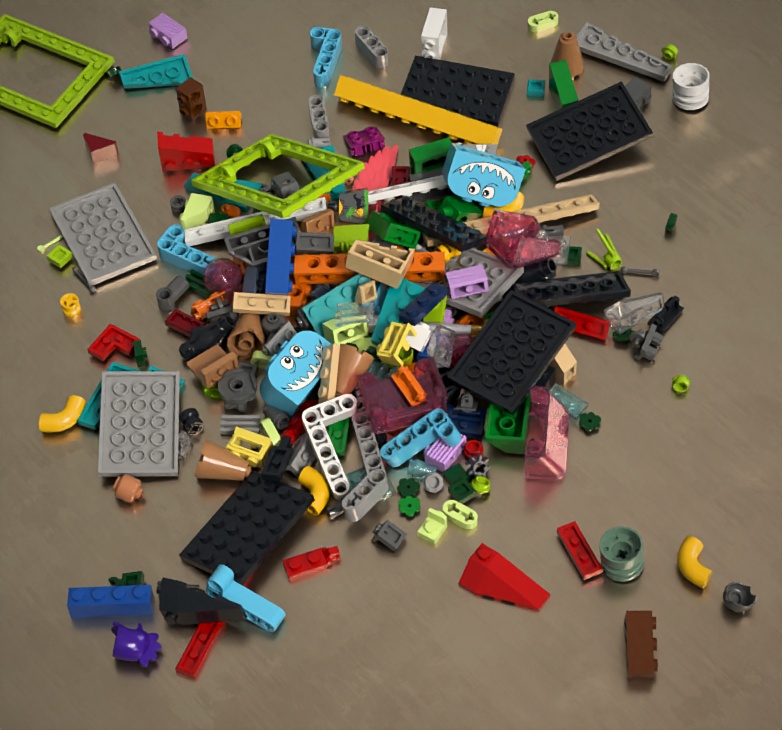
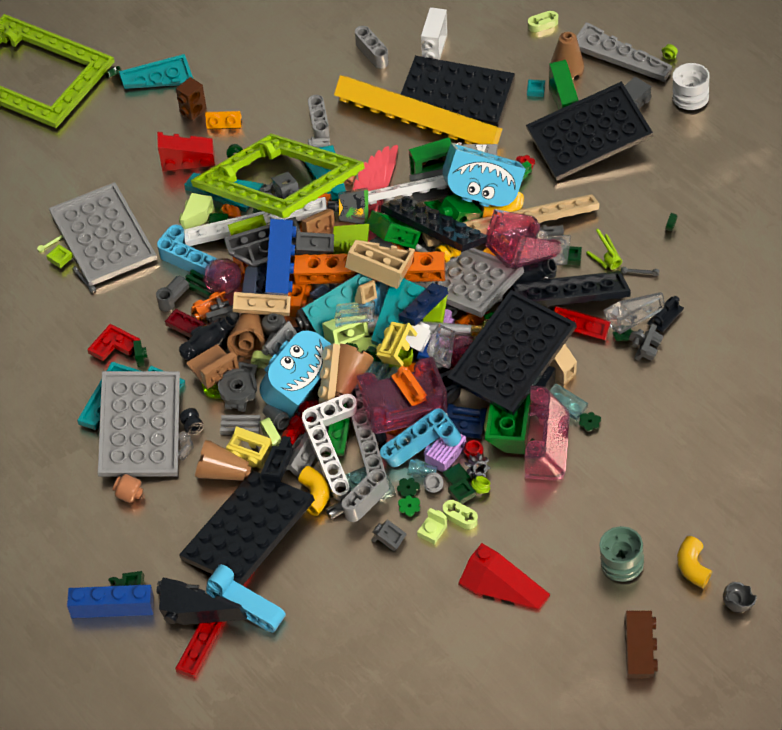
(64, 419): yellow cylinder -> none
(67, 302): yellow wheel -> none
(100, 148): dark red slope -> none
(135, 644): dark purple piece -> none
(167, 30): lavender brick -> none
(174, 201): dark grey bush -> none
(310, 562): red hinge -> none
(330, 45): medium azure beam -> none
(363, 138): magenta hinge -> none
(400, 175): dark red plate -> none
(467, 281): lavender brick -> none
(468, 402): dark grey hinge -> none
(579, 550): red plate -> none
(680, 383): lime plate -> none

